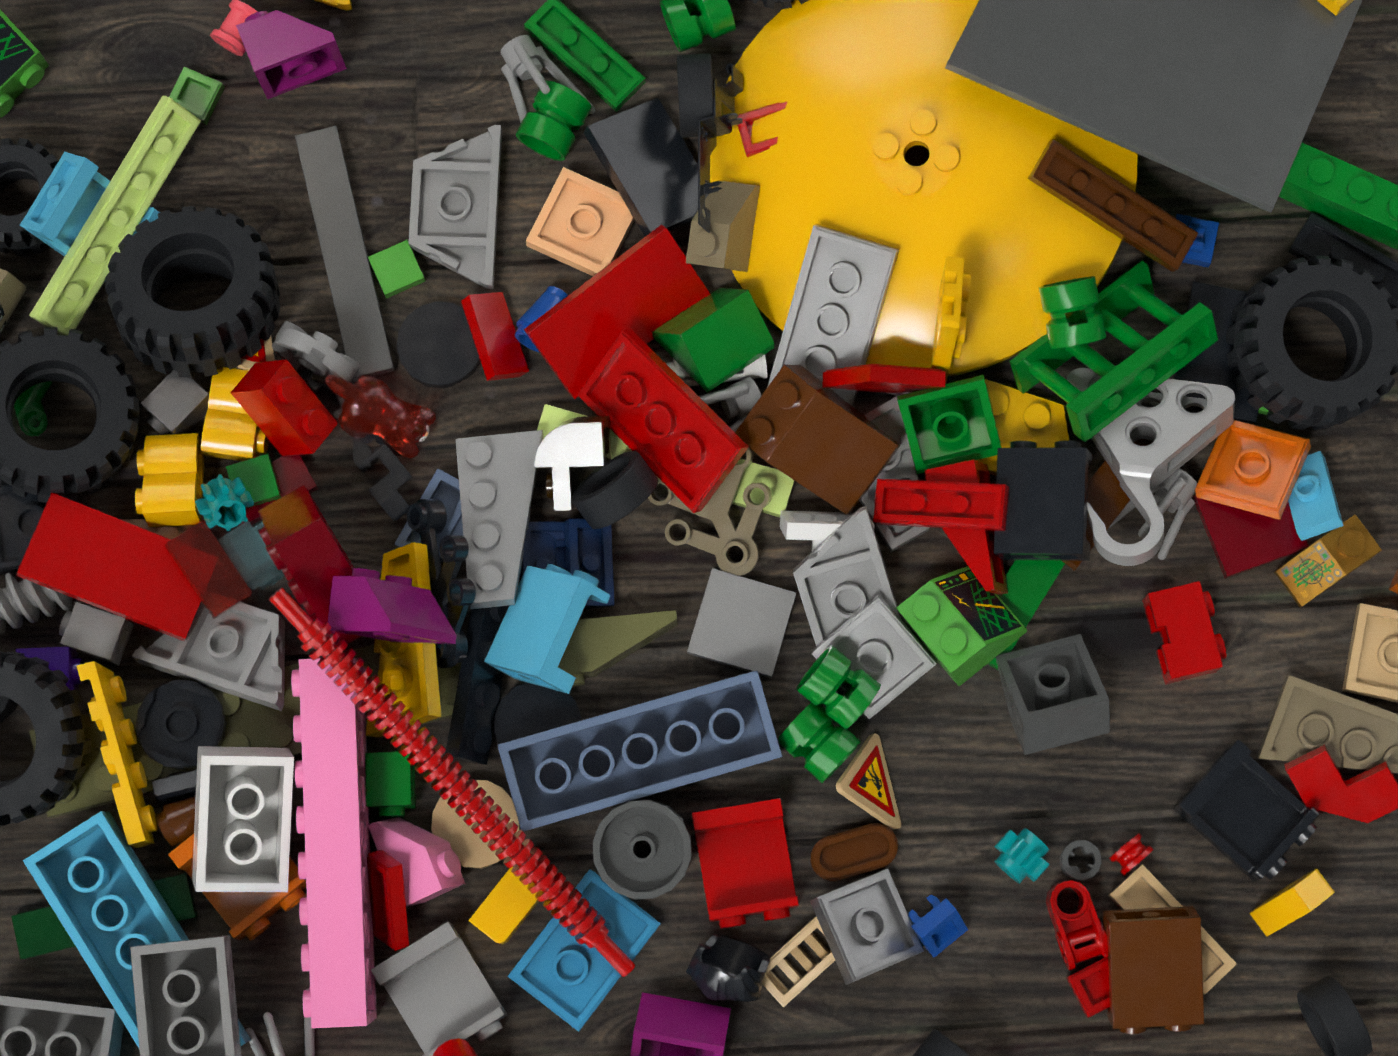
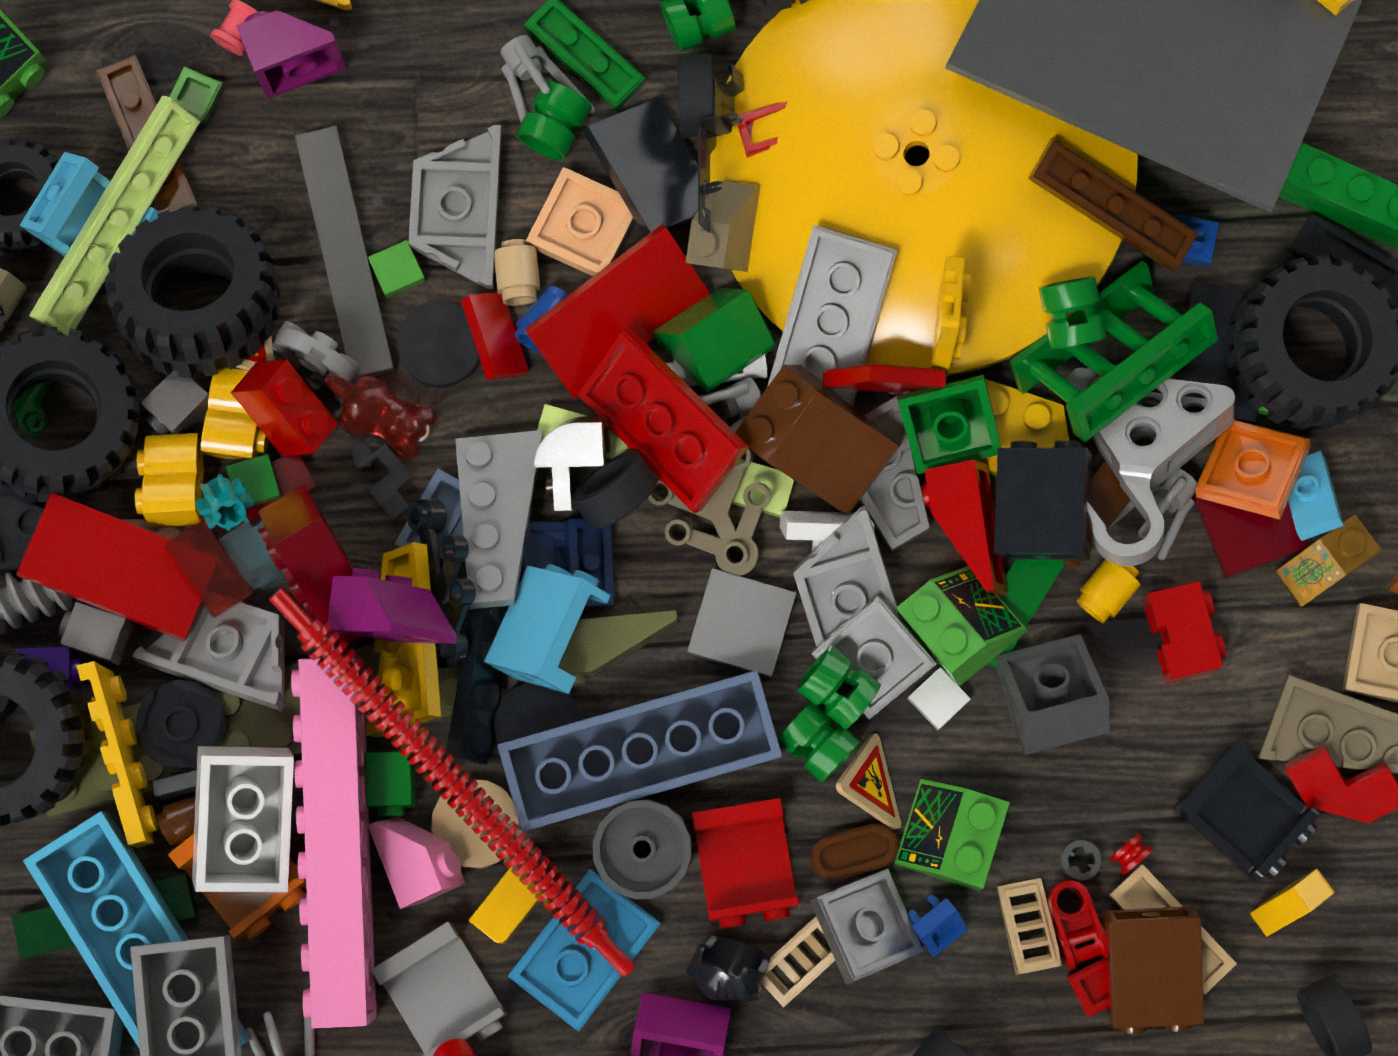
(132, 106): none -> reddish brown tile
(387, 900): red tile -> none
(517, 272): none -> tan brick
(939, 698): none -> white tile
(941, 504): red tile -> none
(952, 834): none -> bright green slope
(1016, 946): none -> tan slope
(1022, 855): teal gear -> none
(1108, 590): none -> yellow brick

